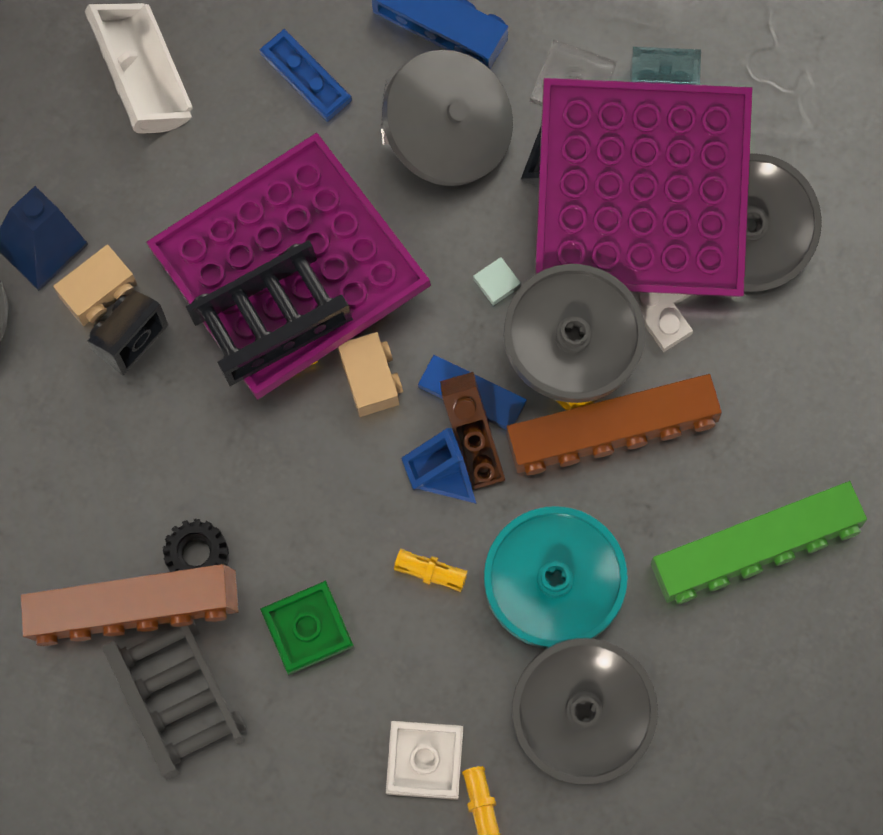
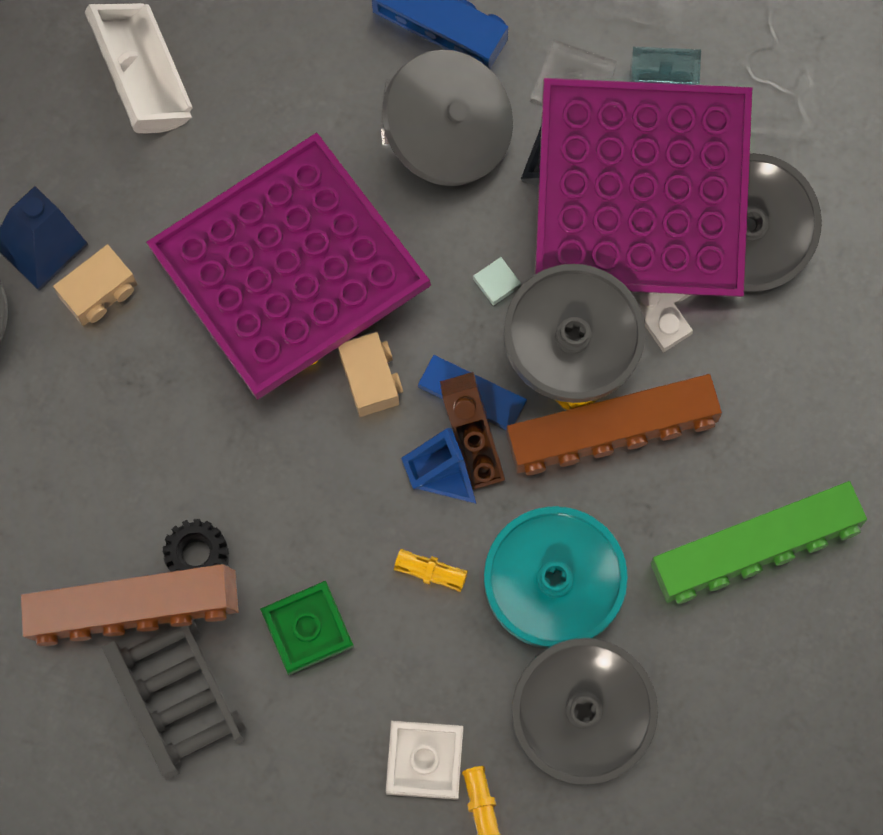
(128, 331): black slope -> none
(269, 345): black fence -> none
(305, 75): blue tile -> none

